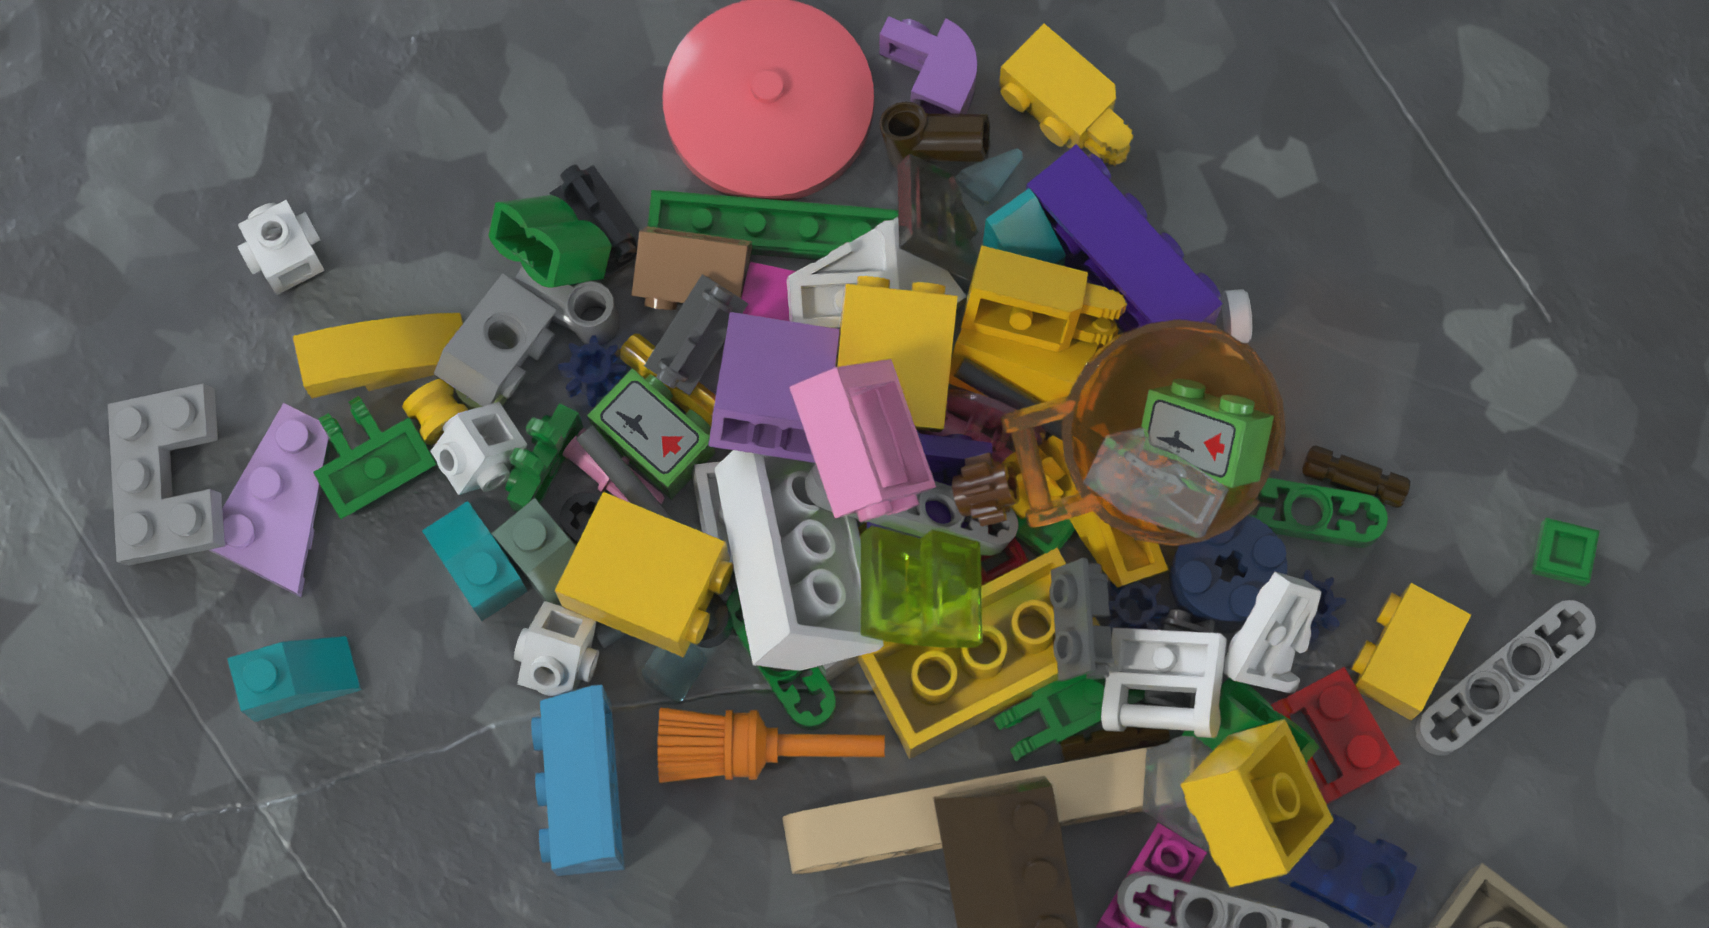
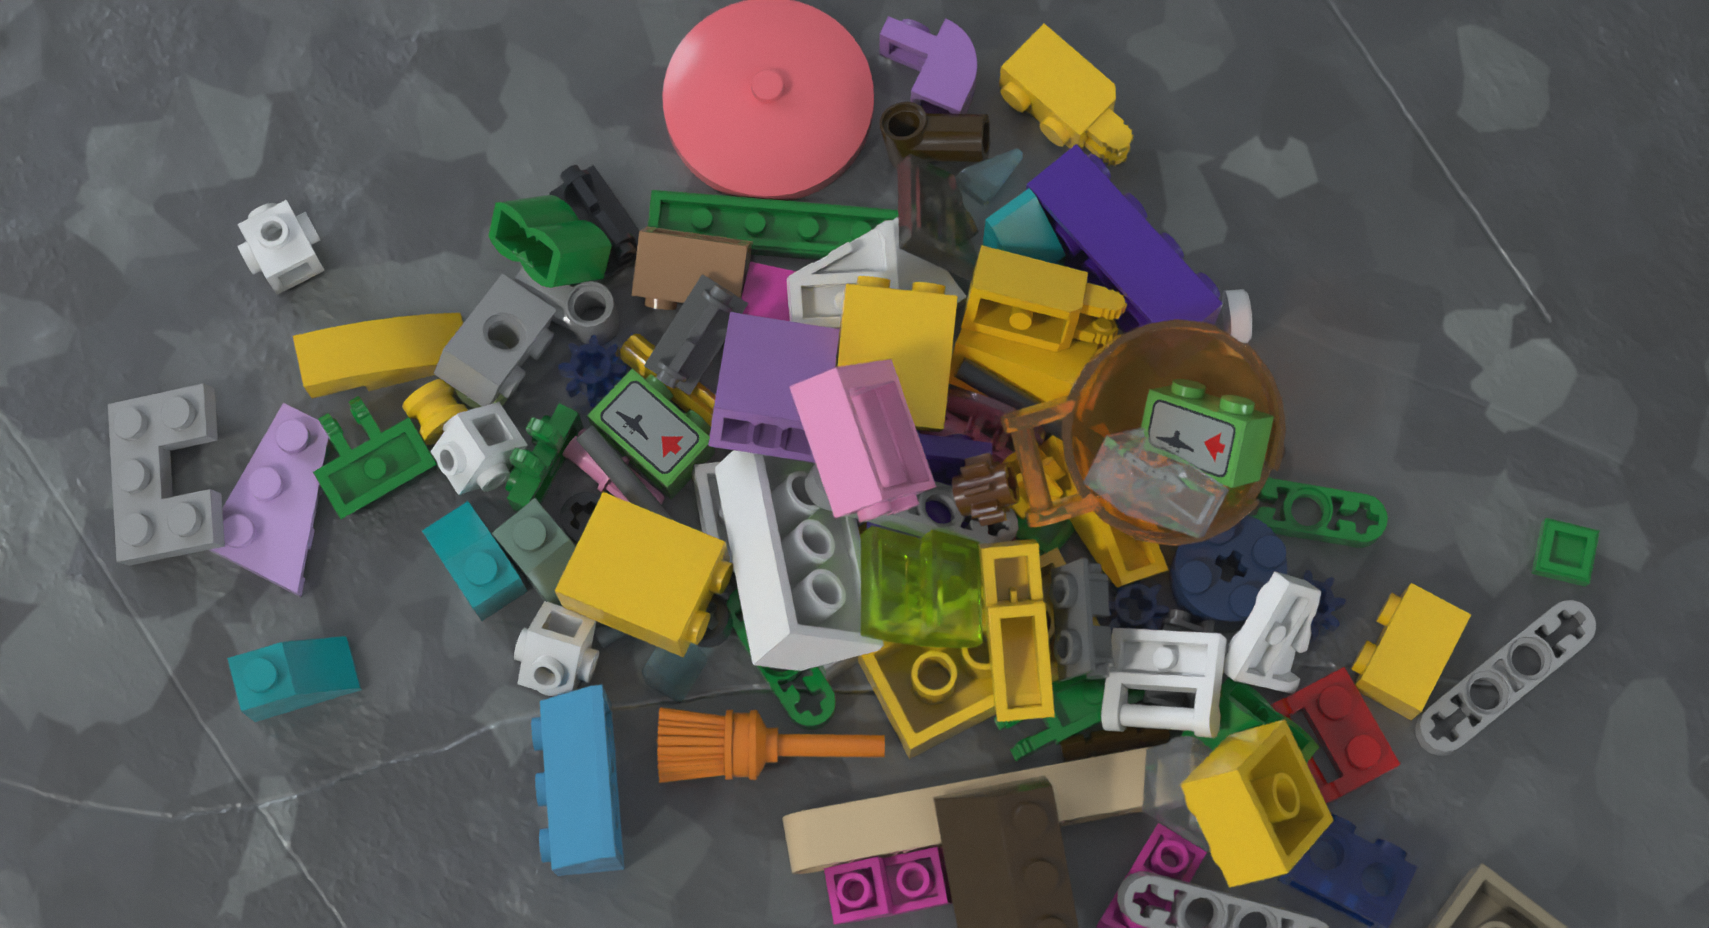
(887, 886): none -> dark pink slope
(1016, 630): none -> yellow slope
(1356, 476): dark brown axle -> none

